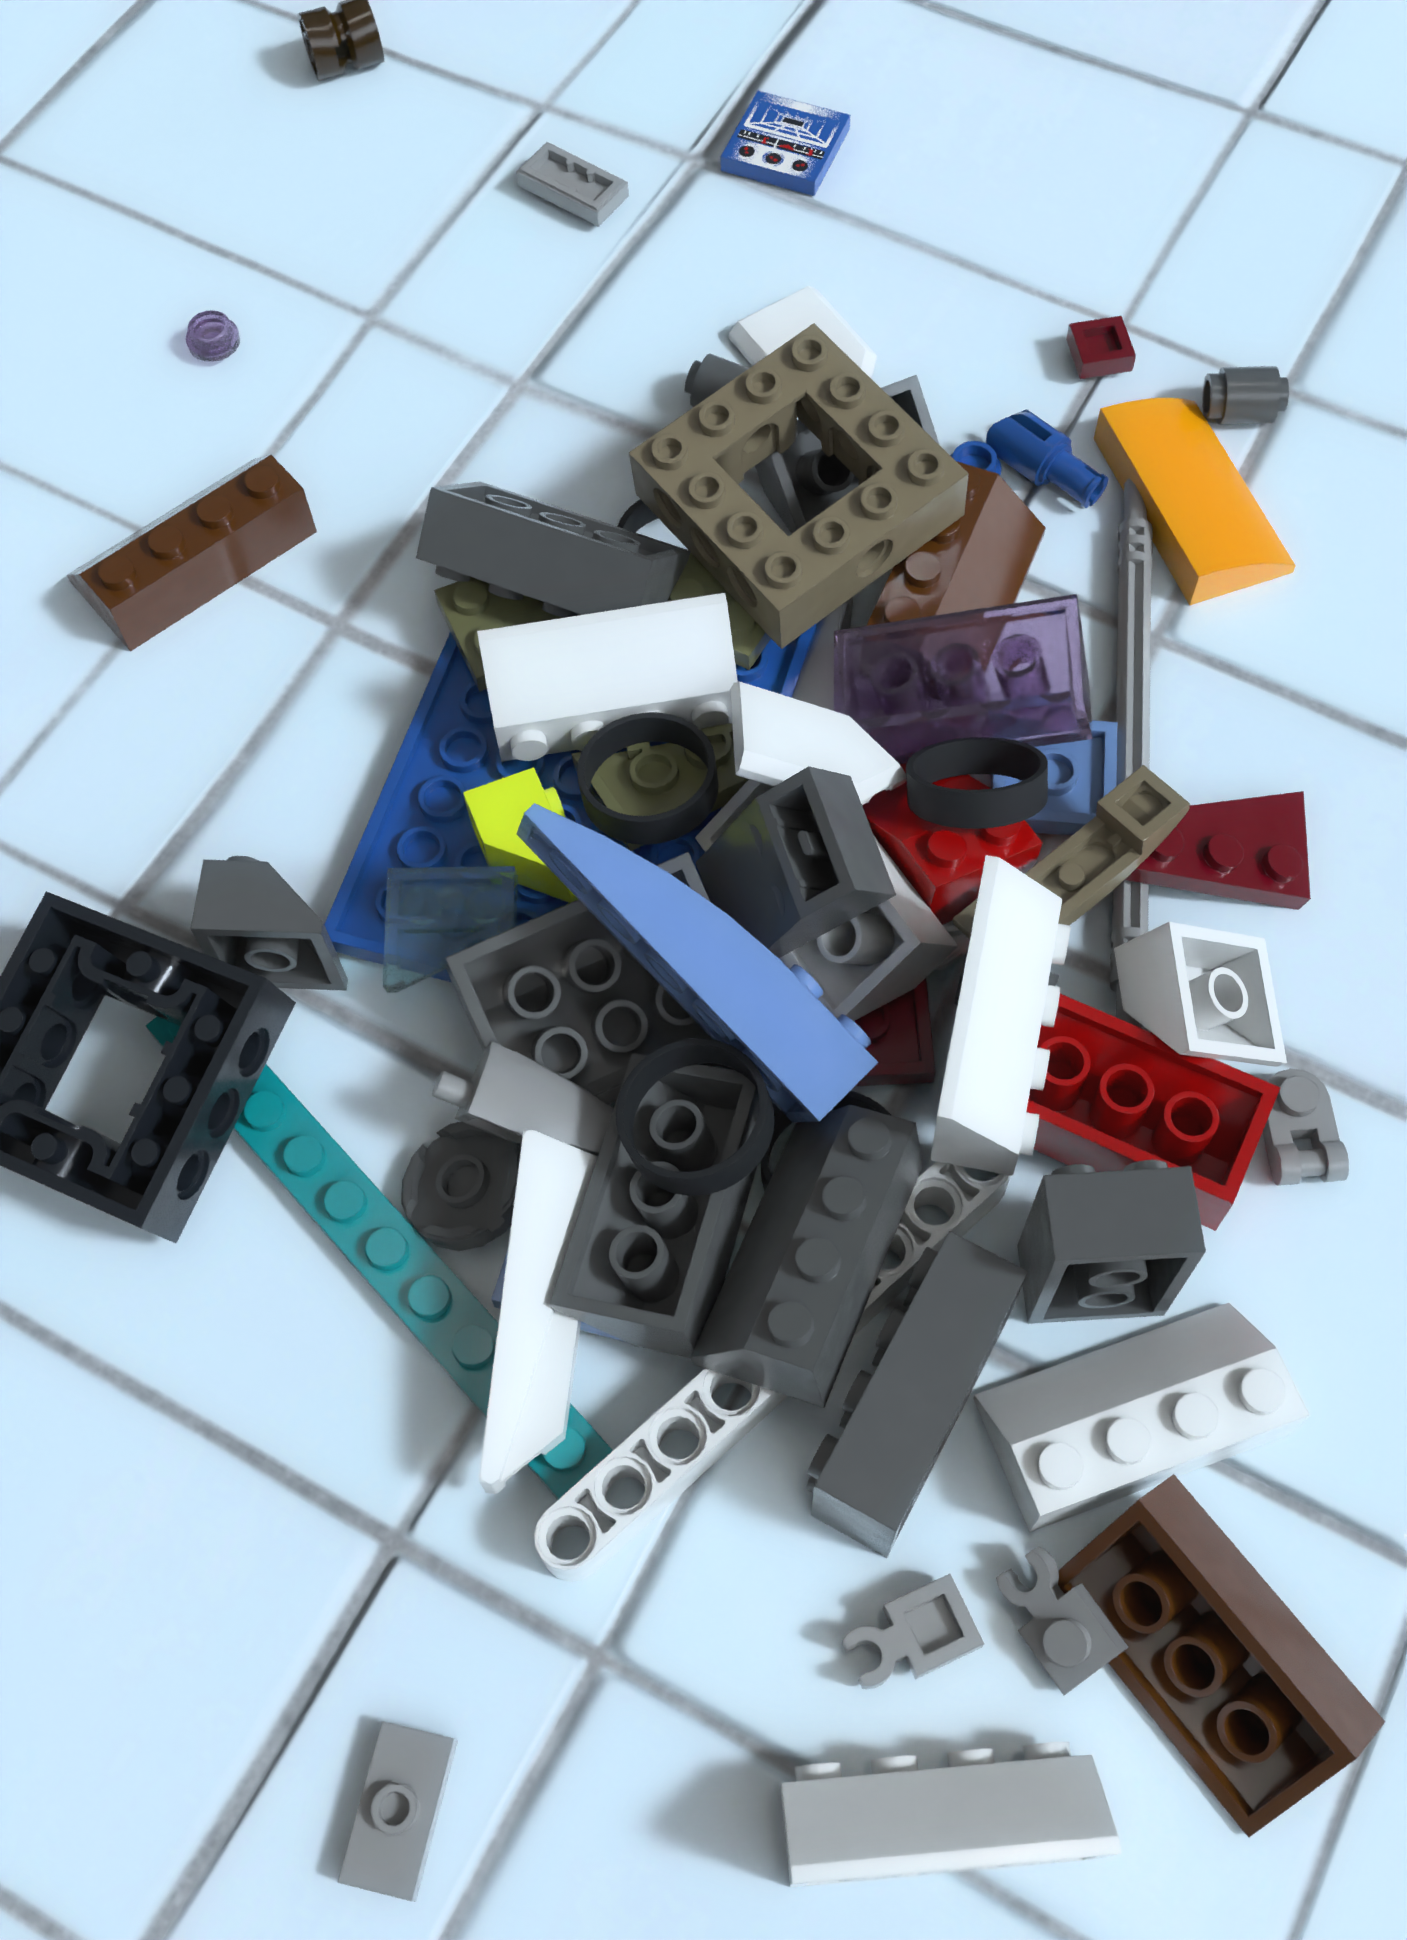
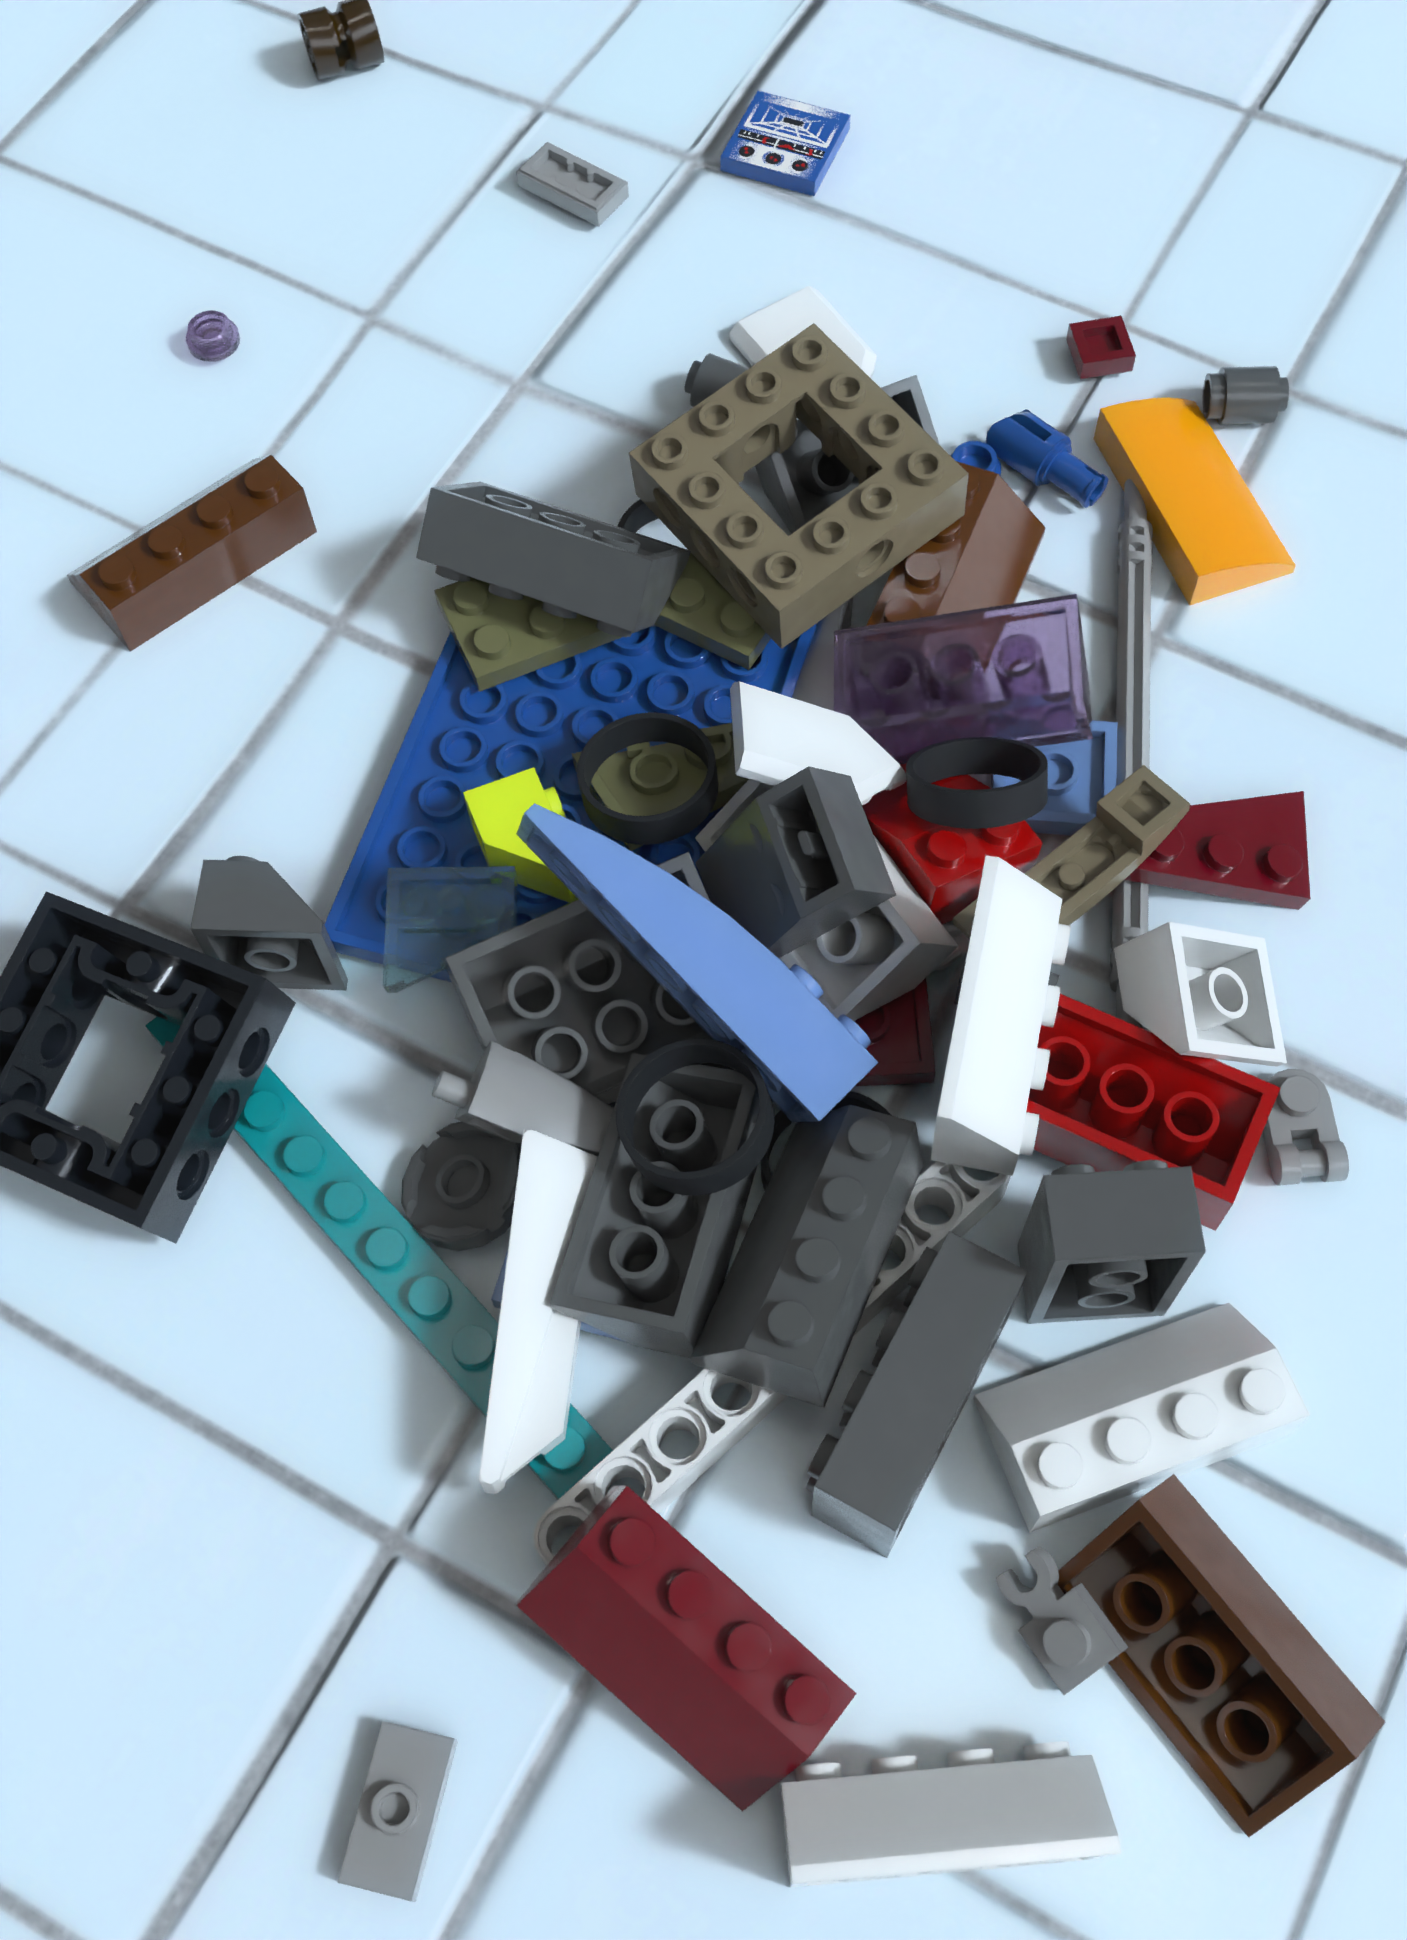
(575, 674): white slope -> none
(685, 1648): none -> dark red slope
(925, 1628): light grey plate -> none

